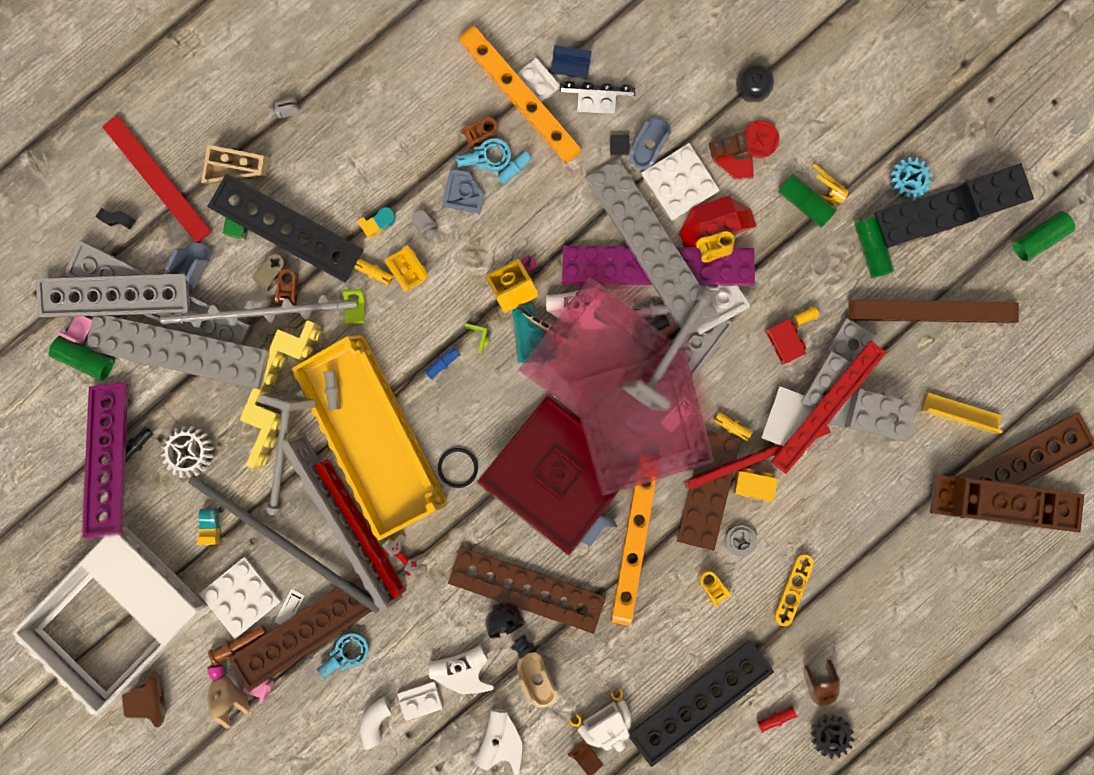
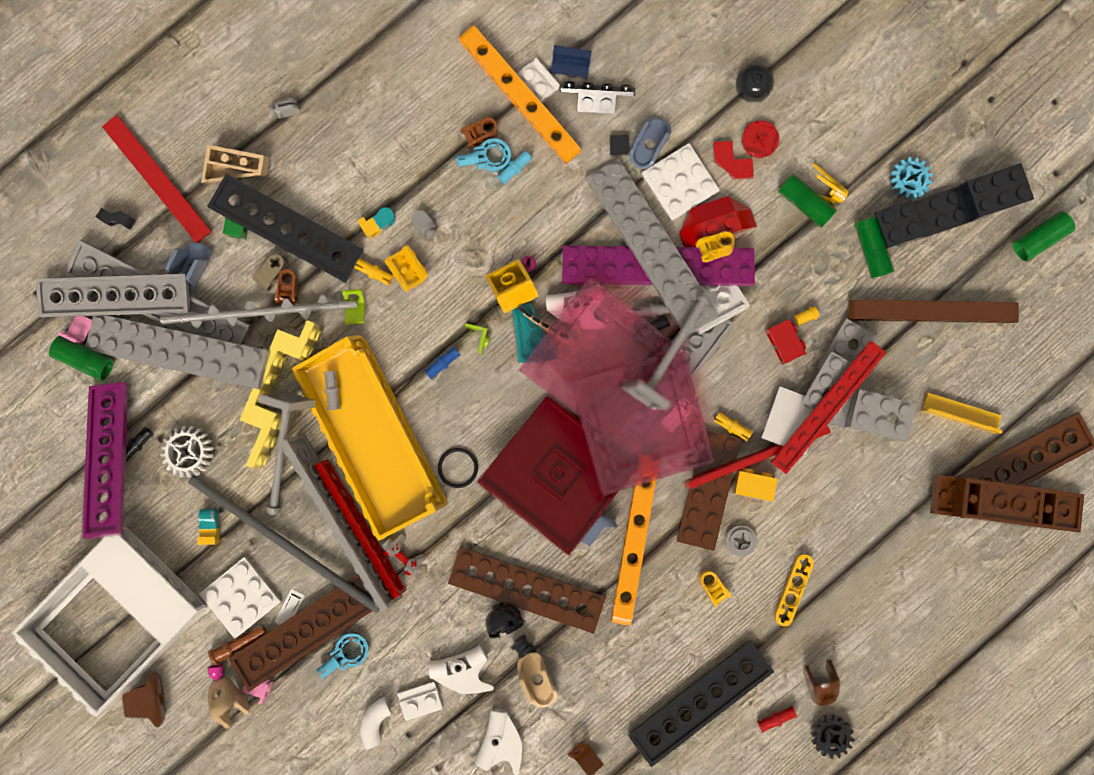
(462, 192): sand blue plate -> none
(608, 726): white torso -> none
(728, 146): reddish brown leg -> none

